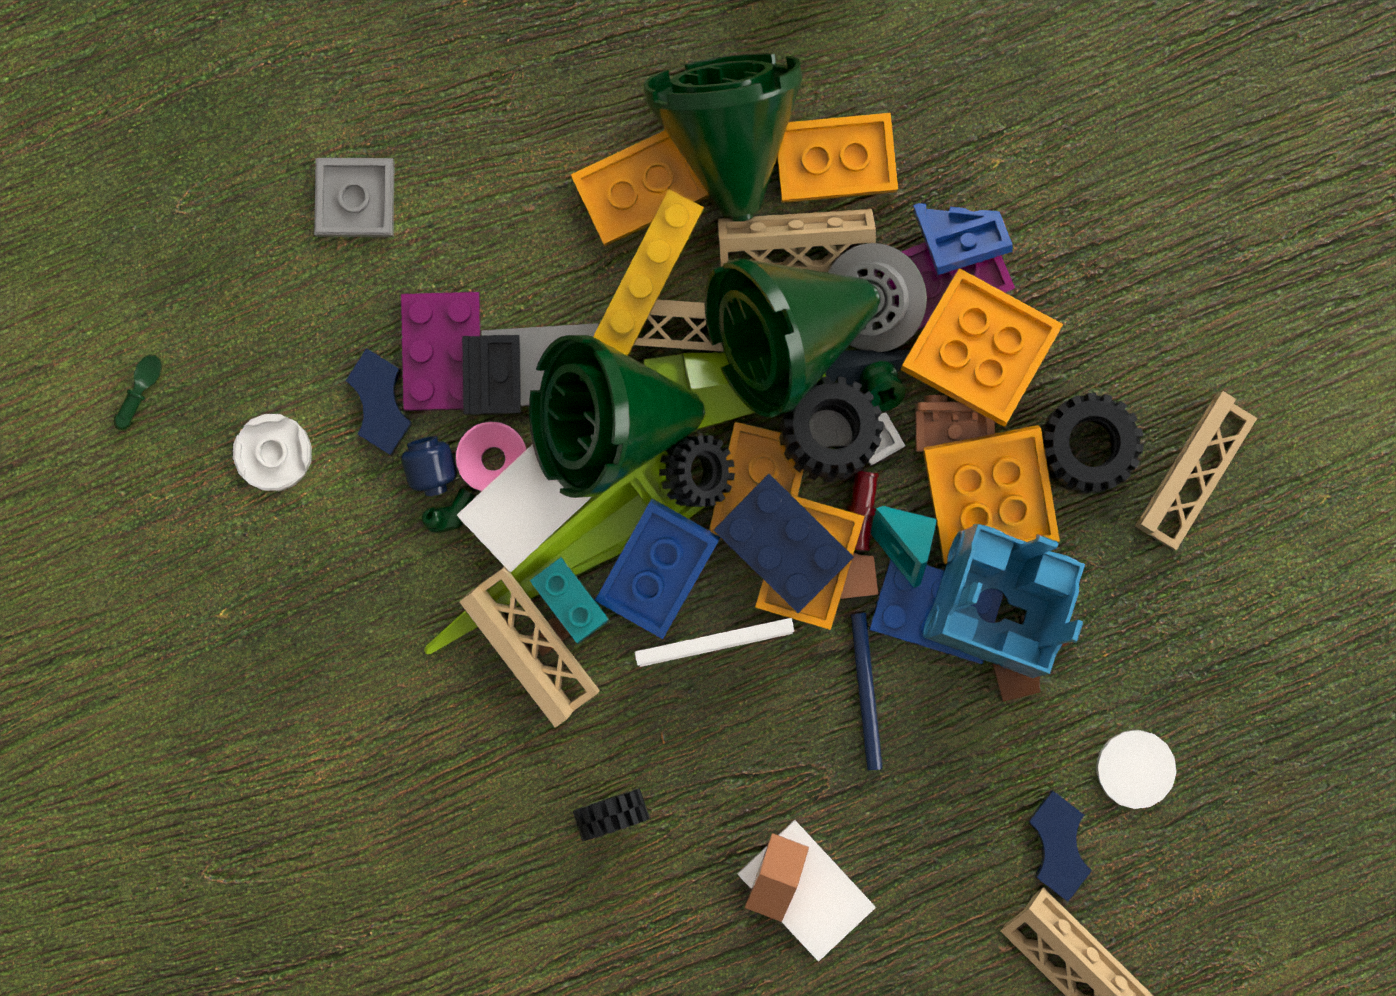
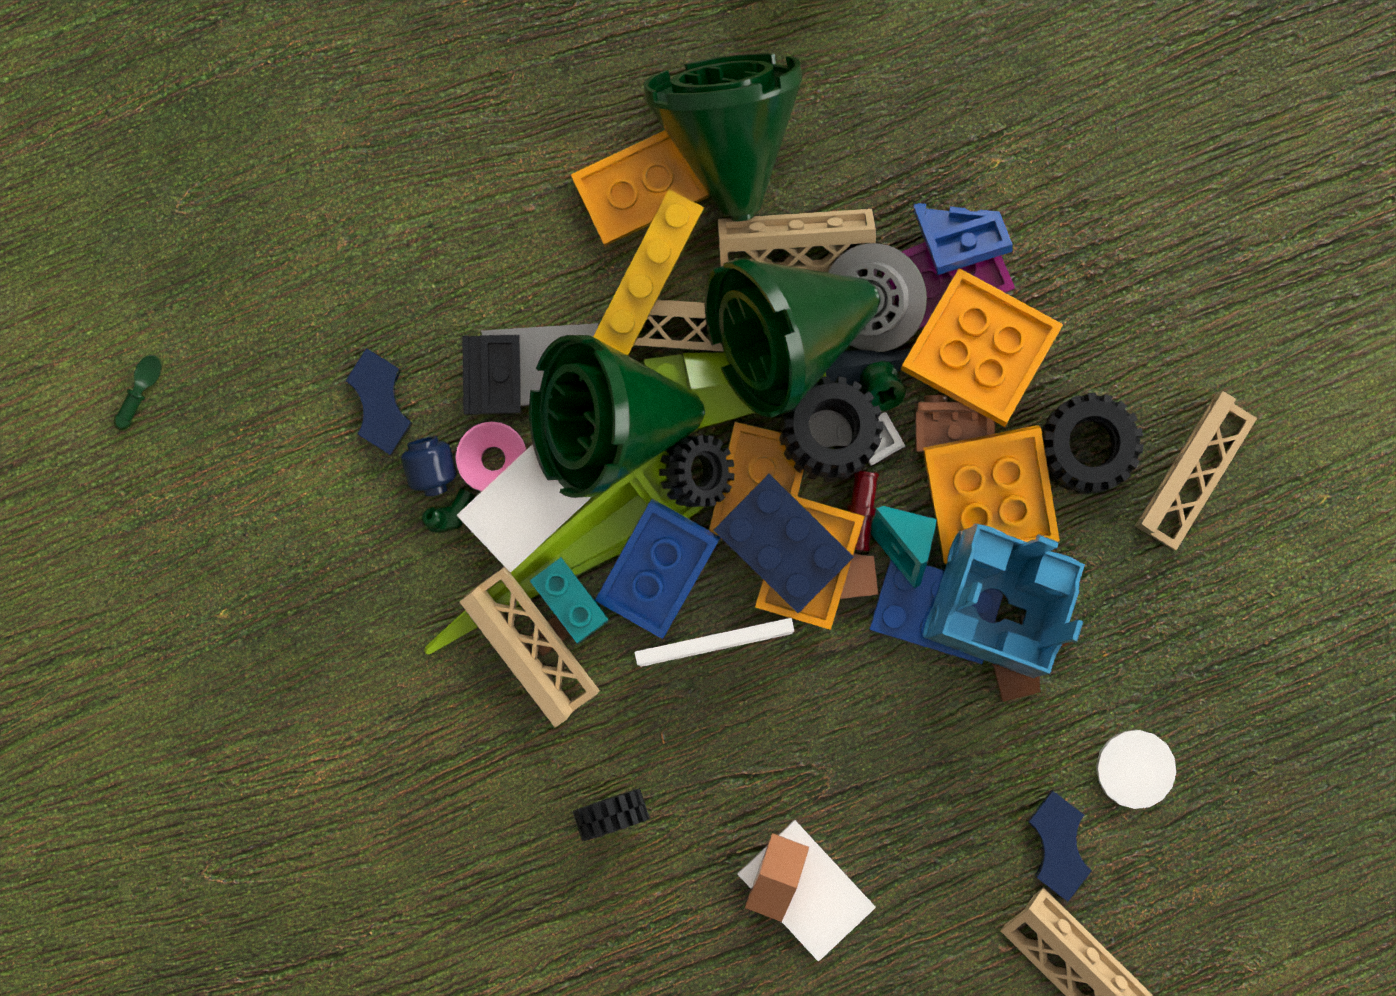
(272, 452): white tile -> none
(354, 197): light grey tile -> none
(433, 347): magenta plate -> none
(837, 158): light orange plate -> none
(866, 691): dark blue bar -> none

